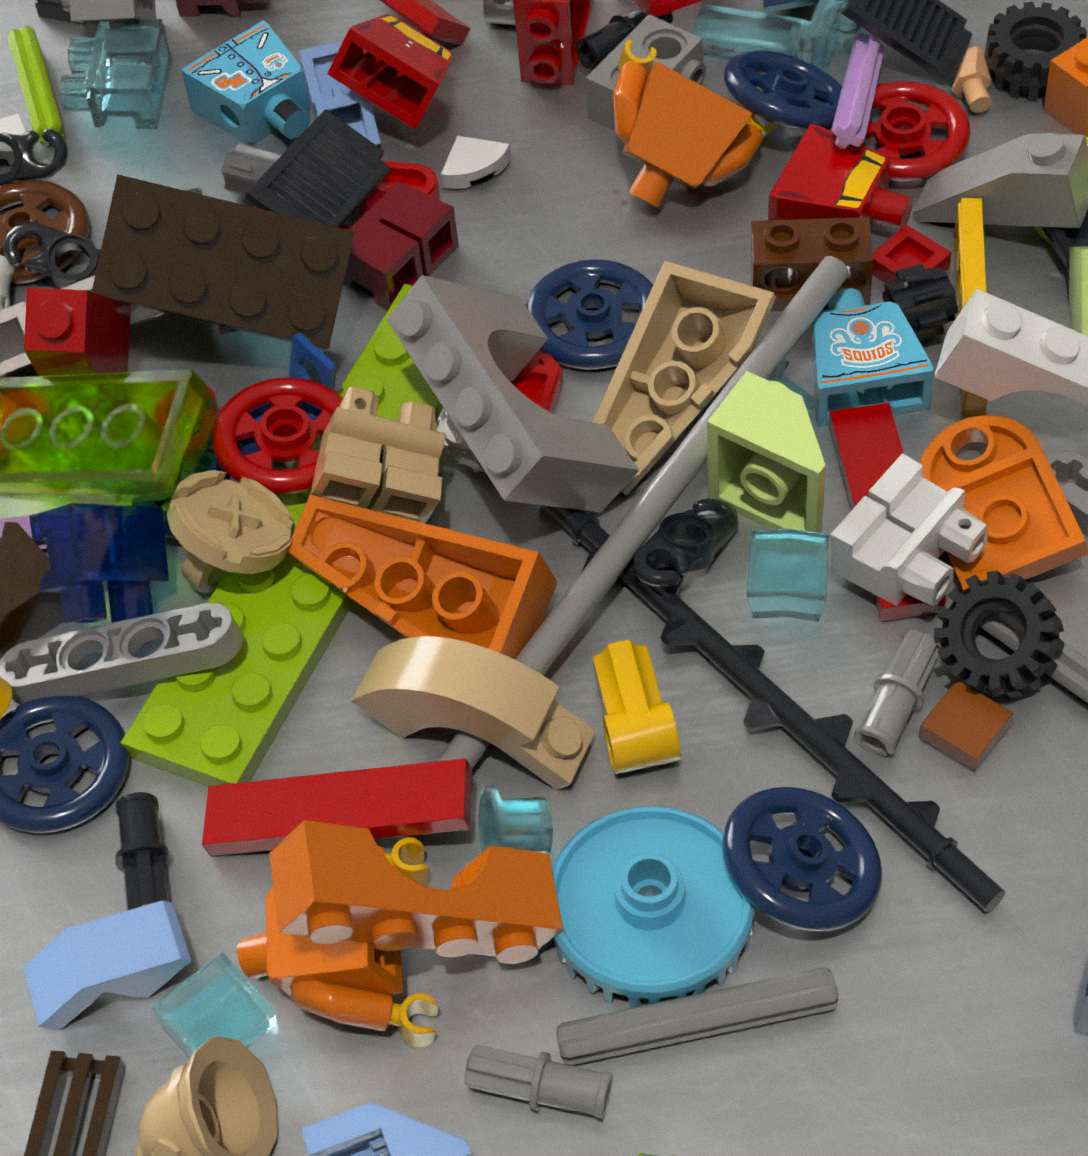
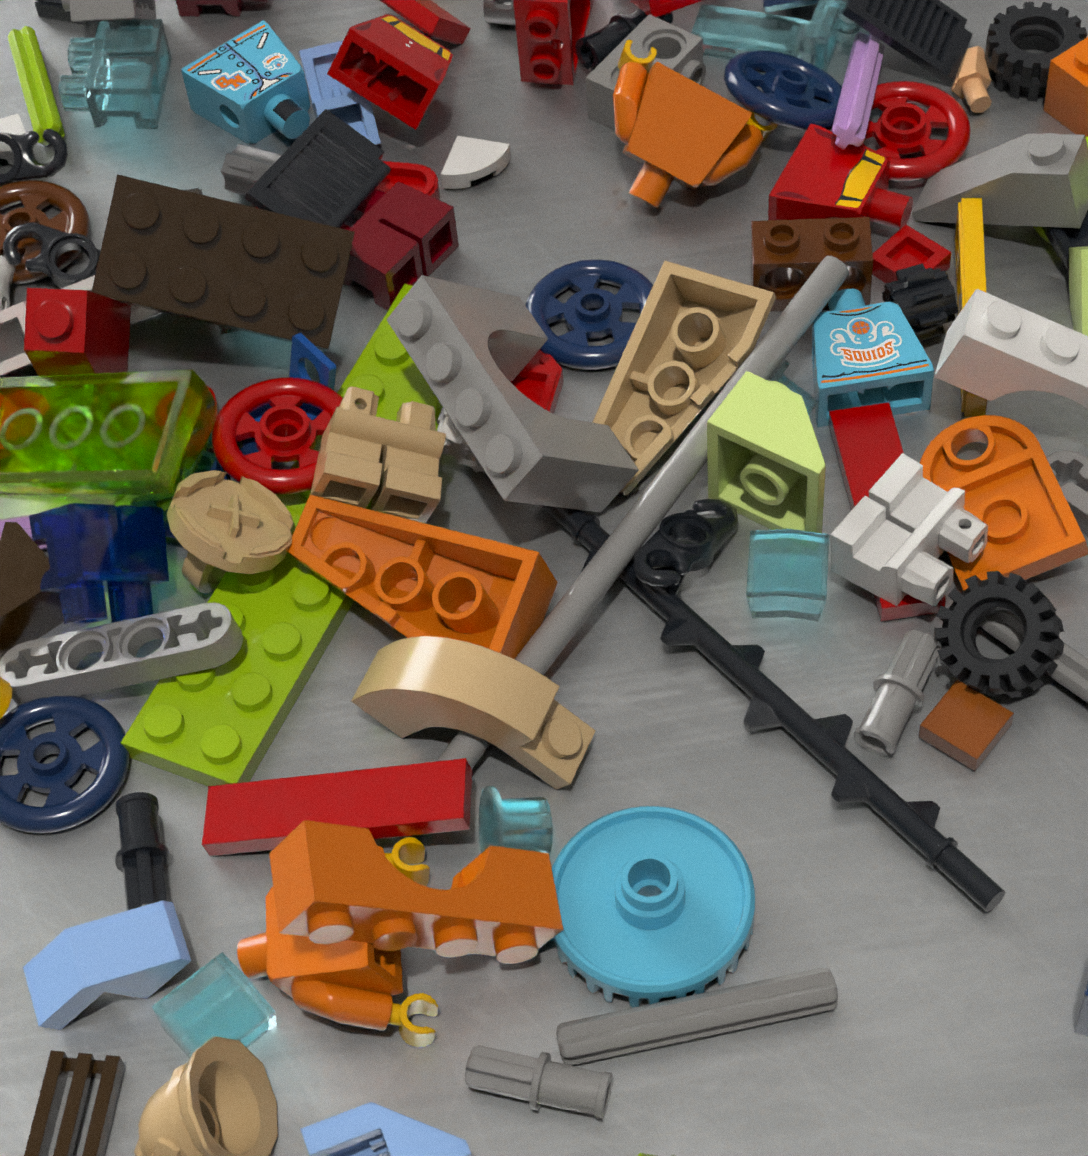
(636, 722): yellow piece -> none
(802, 859): dark blue plate -> none

